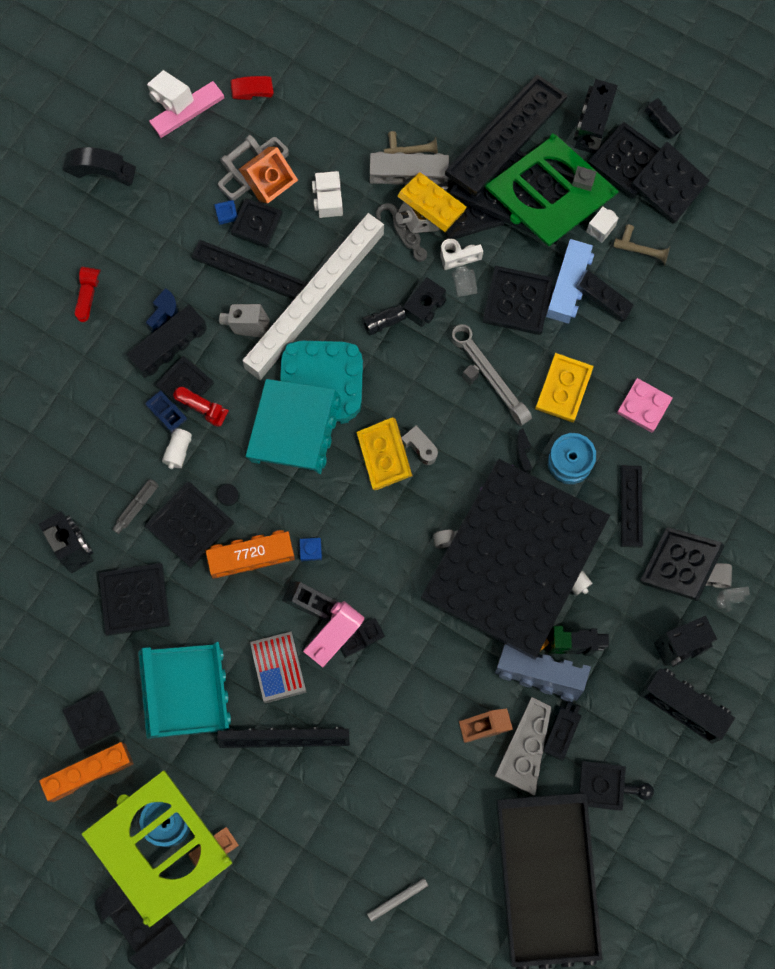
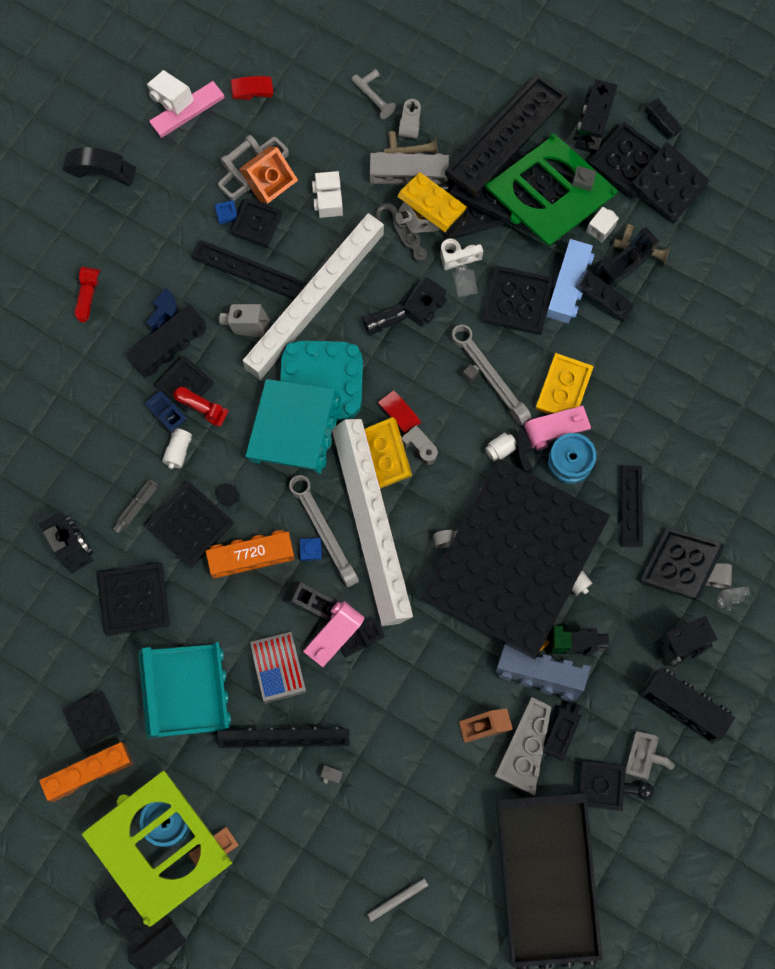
(331, 774): none -> flat silver piece
(345, 569): none -> light grey piece
(362, 84): none -> light grey piece
(372, 522): none -> white brick
(396, 407): none -> red slope
(410, 120): none -> light grey piece
(501, 447): none -> white brick
(549, 427): none -> bright pink door
(629, 259): none -> black arch
(643, 755): none -> light grey plate
(644, 405): bright pink plate -> none

